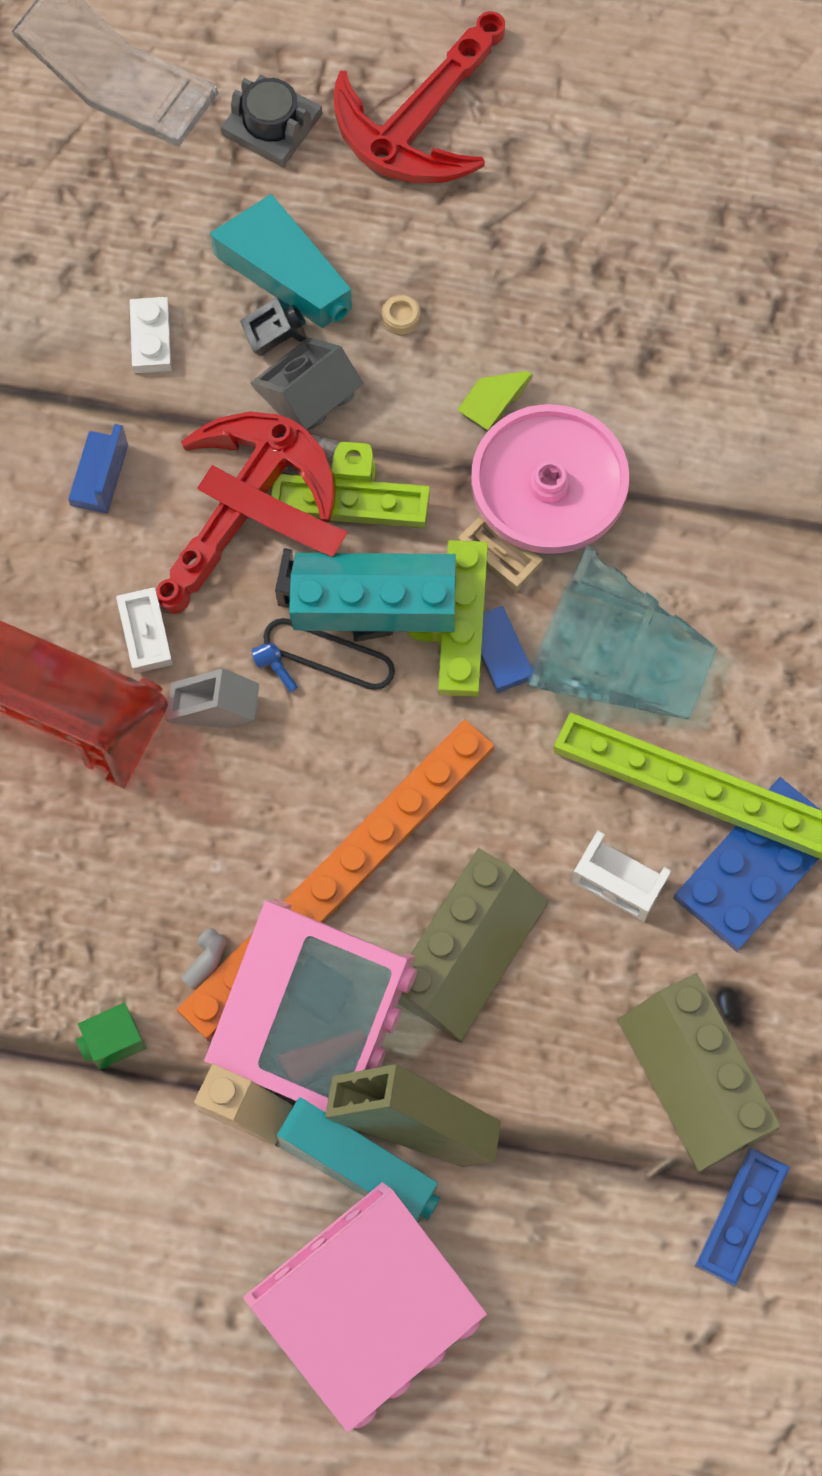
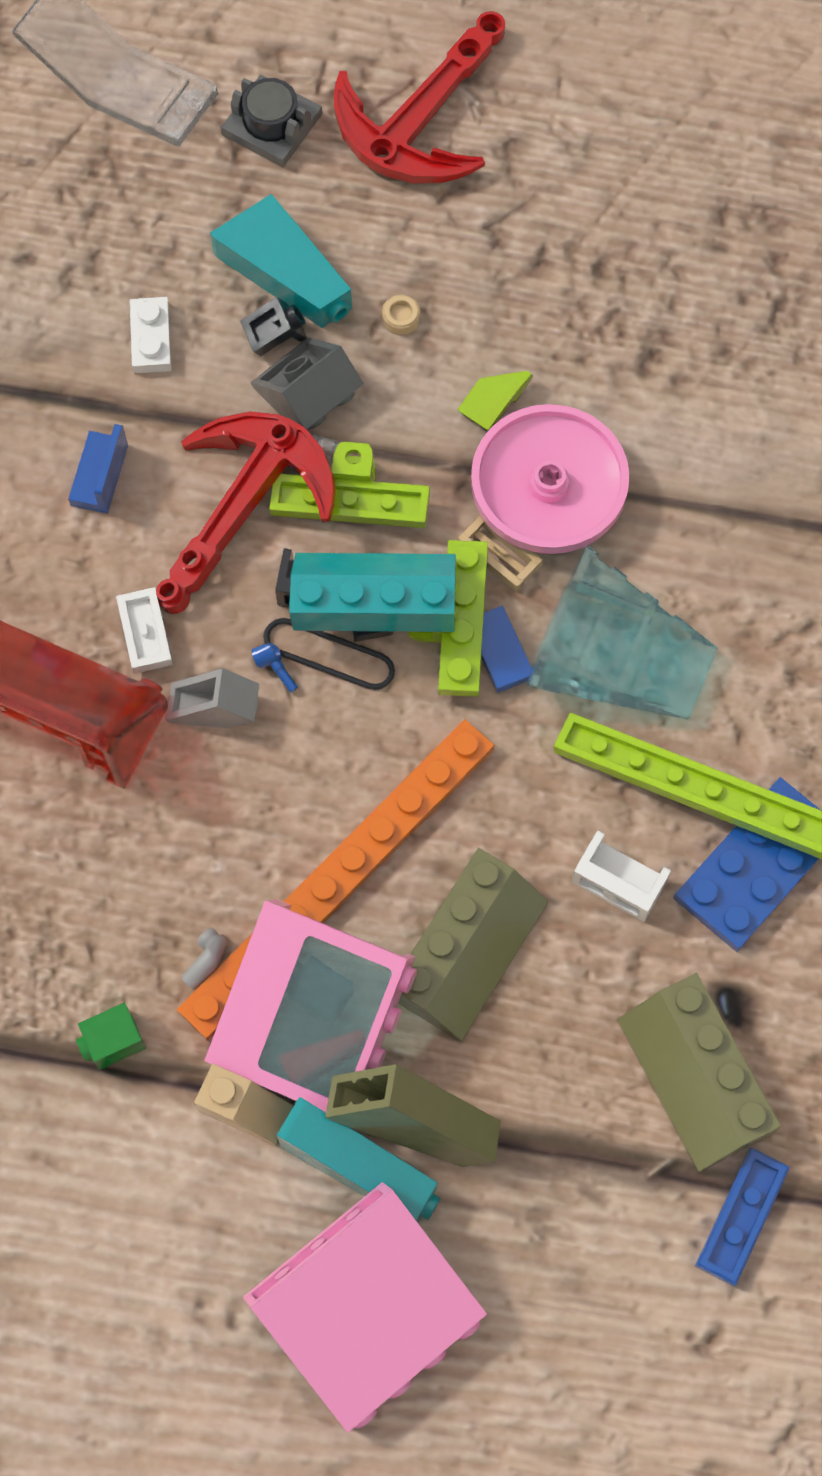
(272, 512): sticker -> none

